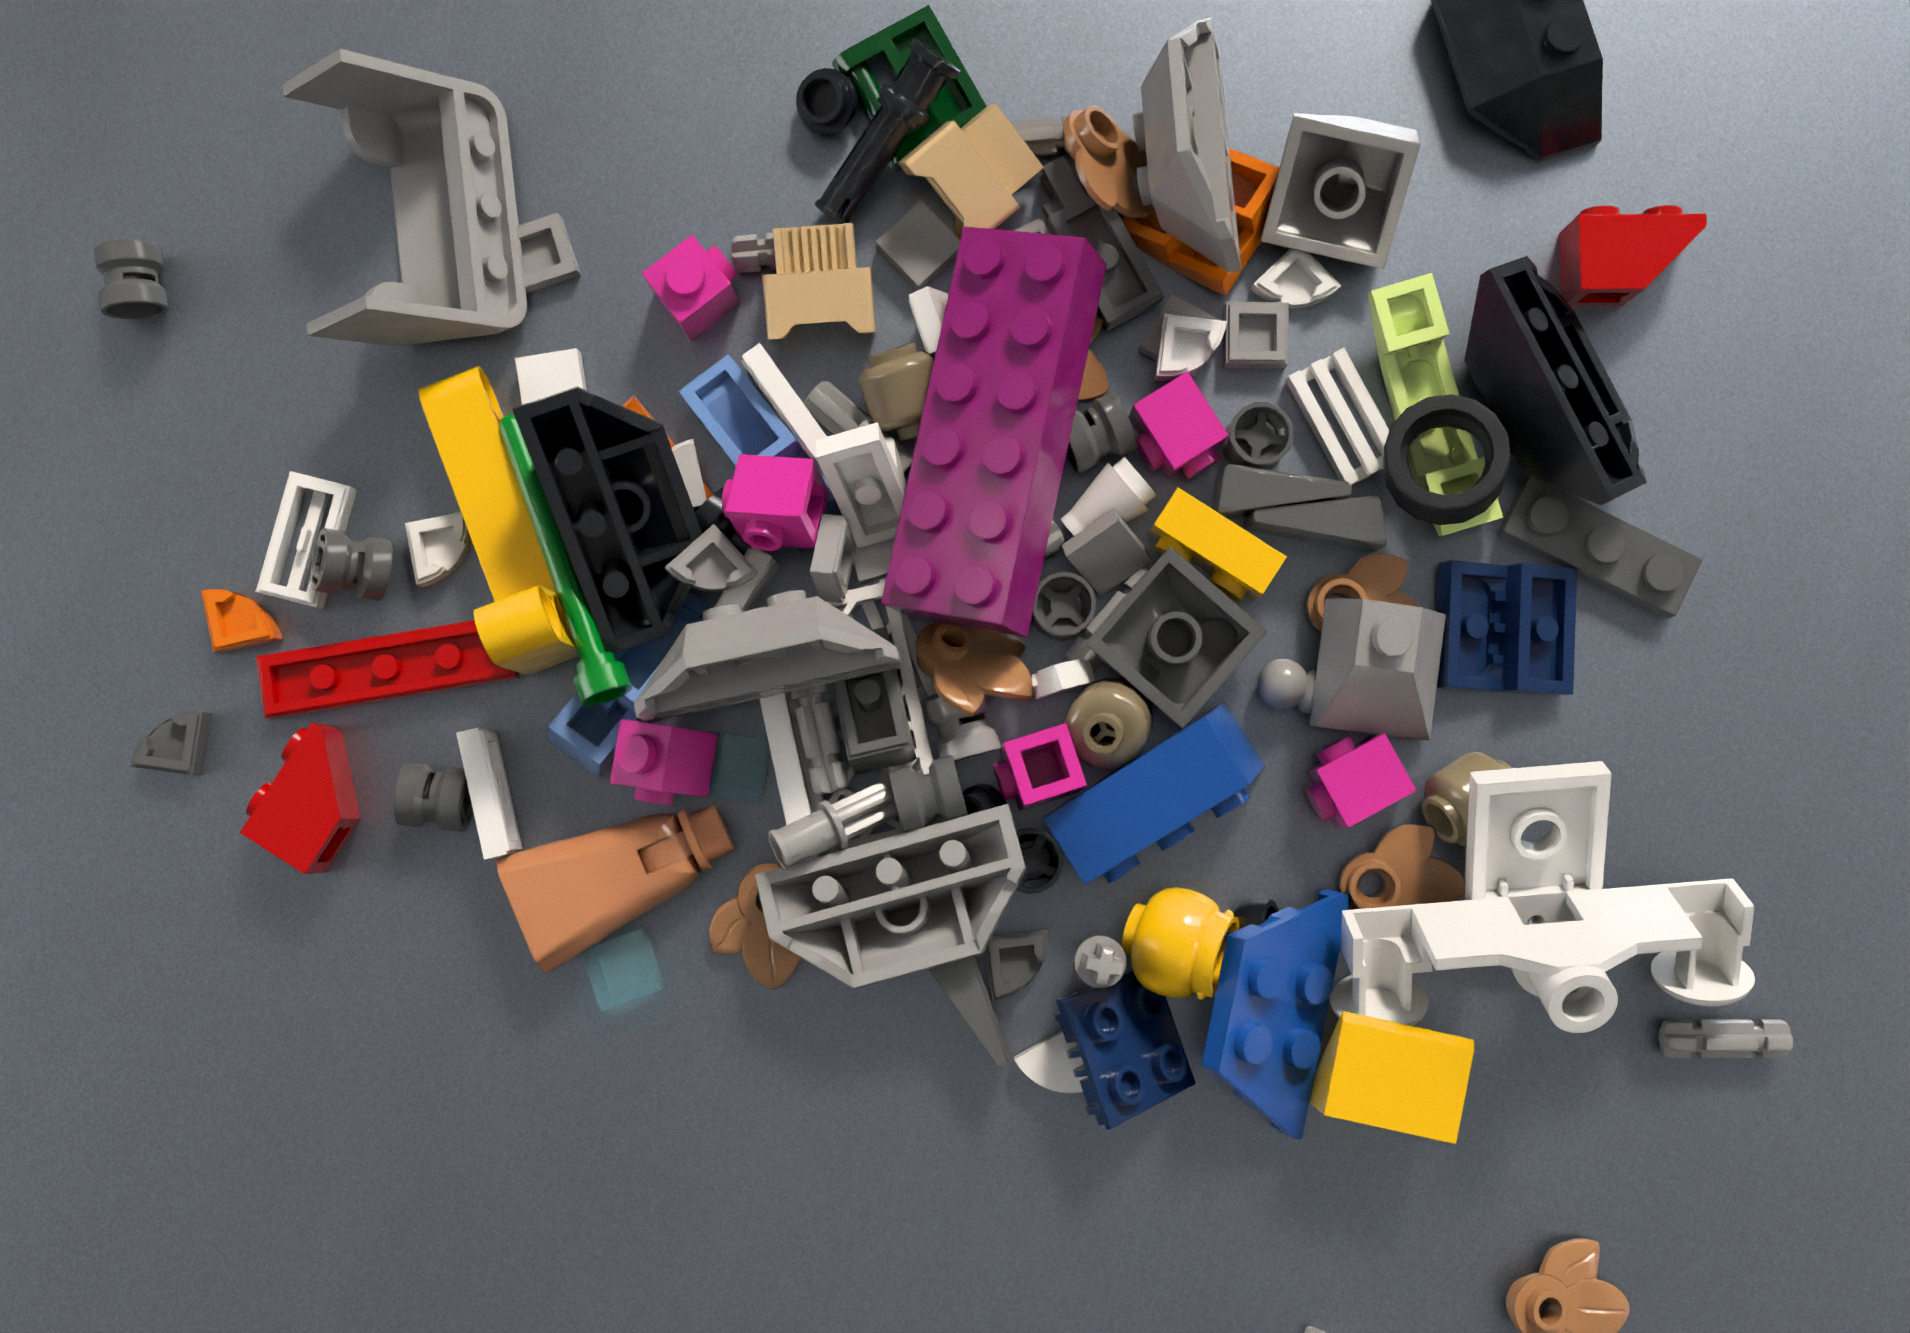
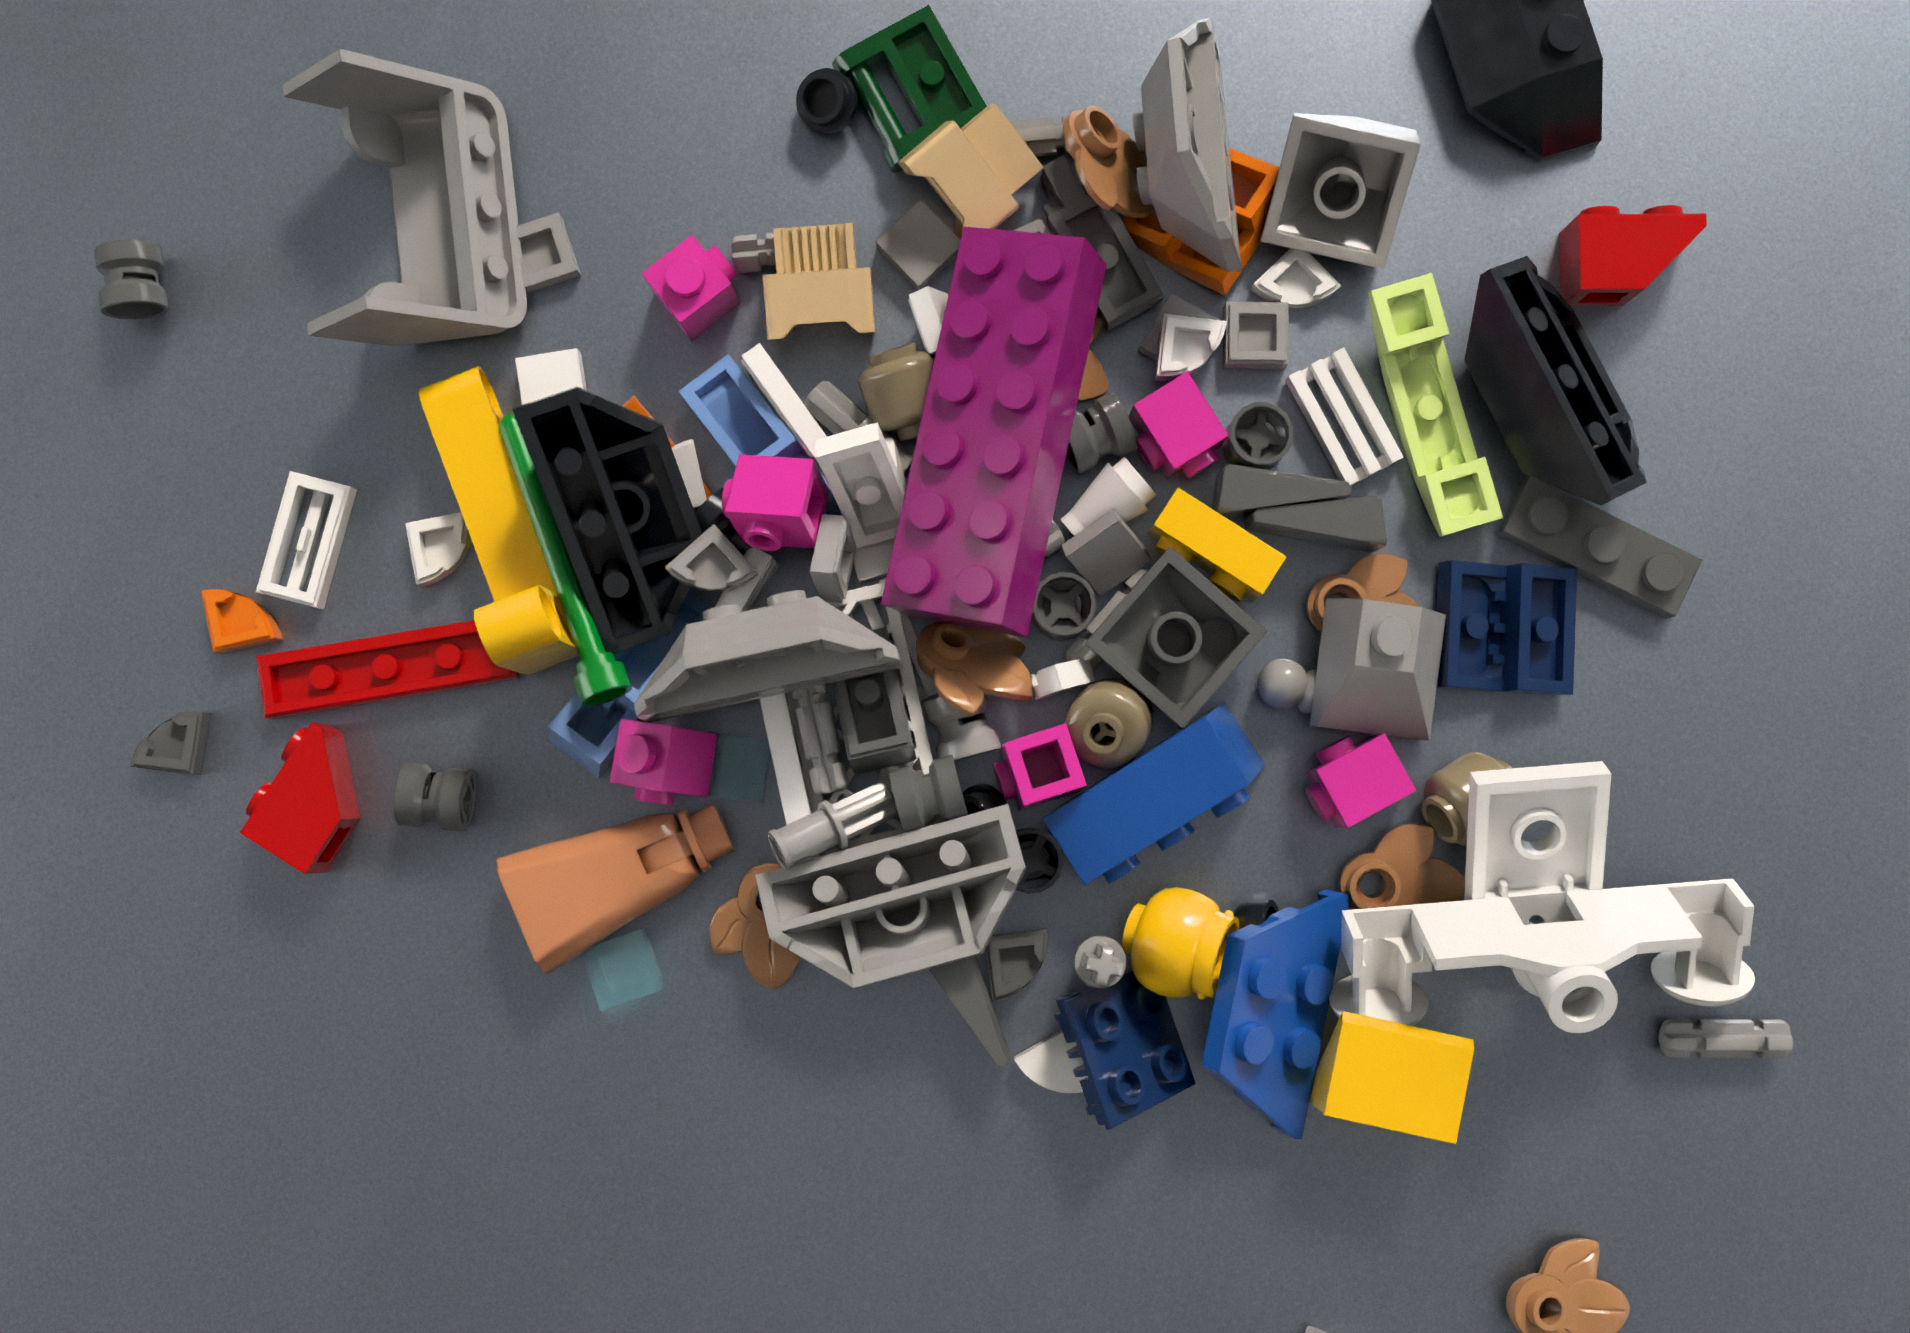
(351, 564): dark grey wheel -> none
(489, 792): white tile -> none
(902, 107): black pin -> none
(1446, 412): black tyre -> none

